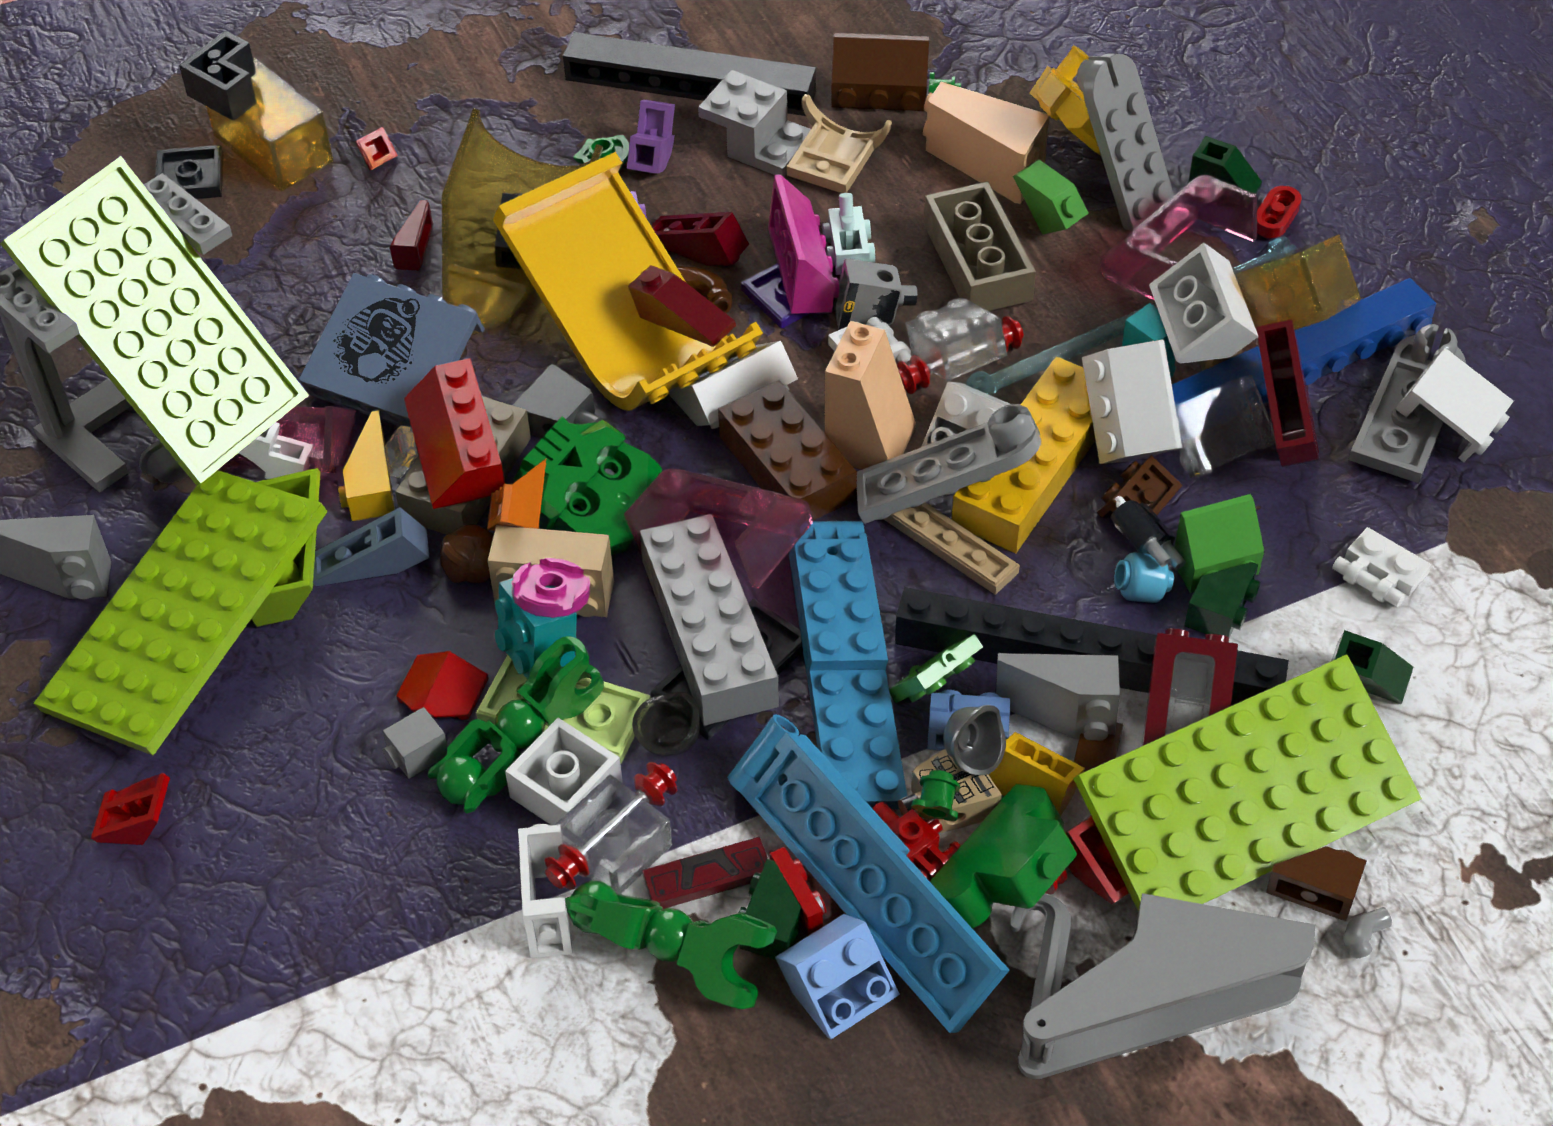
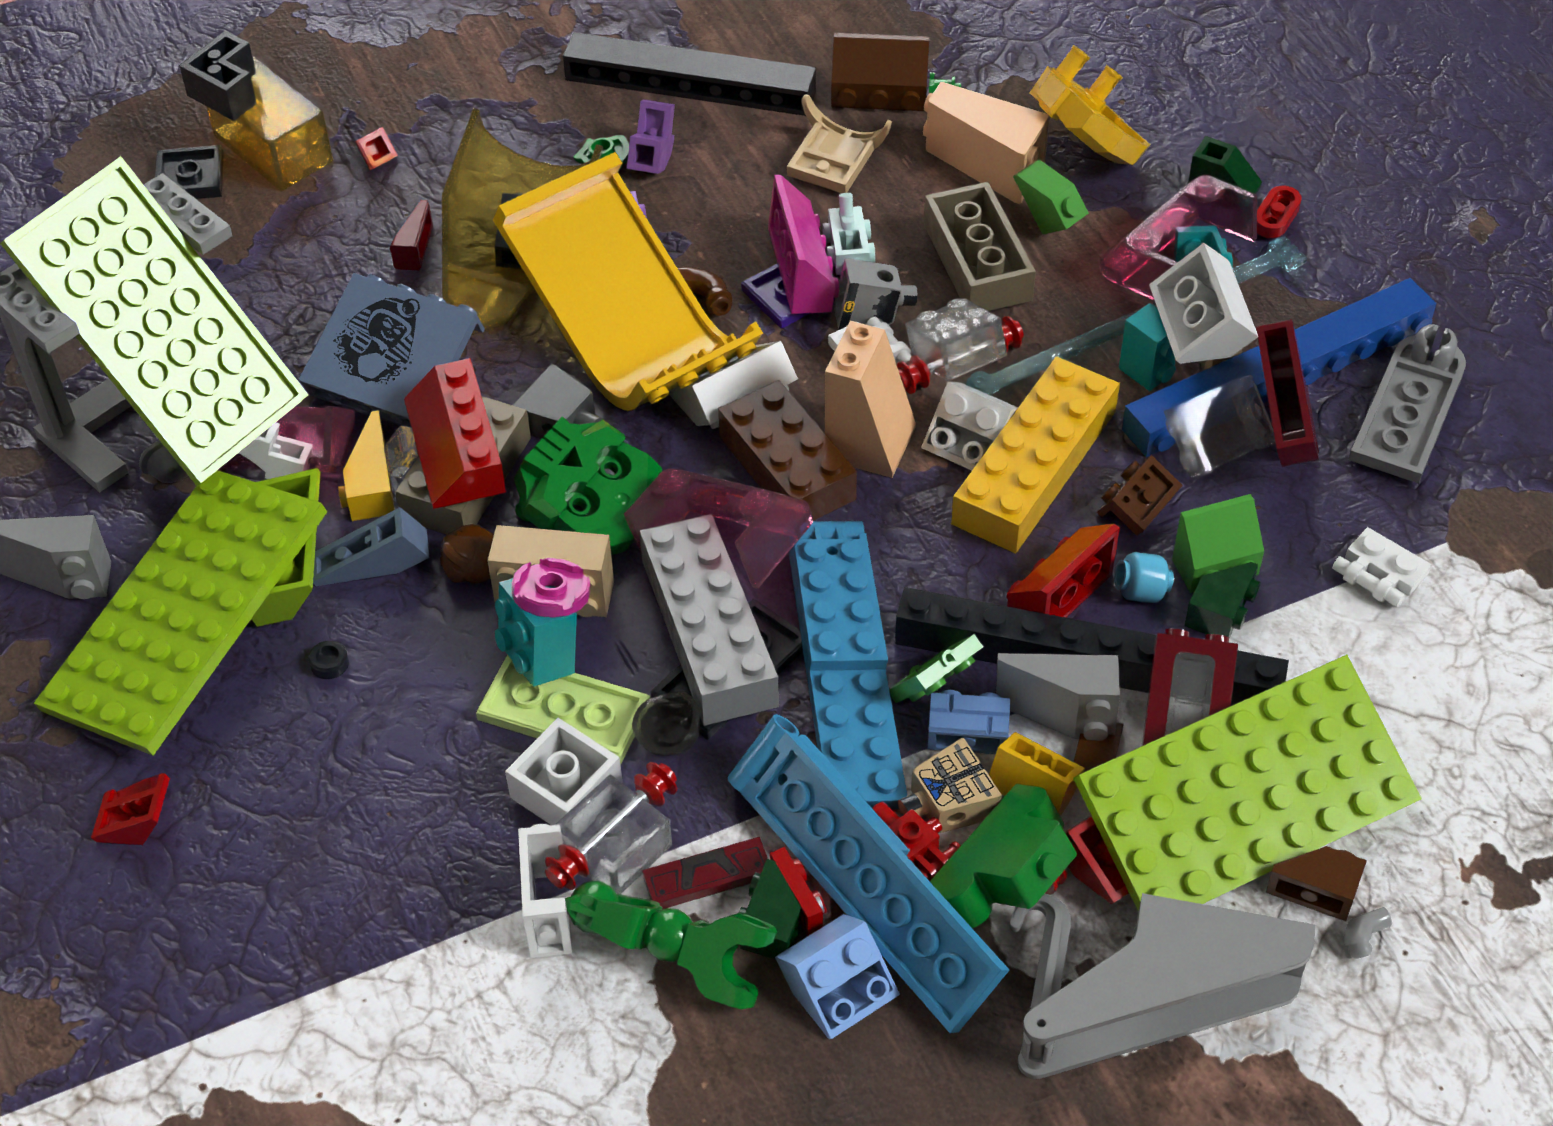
(328, 659): none -> black tile
(414, 743): light grey brick -> none
(442, 685): red slope -> none
(518, 502): orange slope -> none
(545, 697): green piece -> none
(678, 307): dark red slope -> none
(703, 237): dark red slope -> none
(754, 122): light grey bracket -> none
(937, 796): green brick -> none
(948, 464): light grey plate -> none
(956, 546): tan tile -> none
(975, 739): flat silver helmet -> none
(1069, 573): none -> red slope
(1125, 136): light grey plate -> none
(1131, 402): white slope -> none
(1146, 532): black piece -> none
(1191, 237): none -> teal bracket
(1300, 285): clear yellow brick -> none
(1377, 666): dark green slope -> none
(1460, 400): white panel -> none

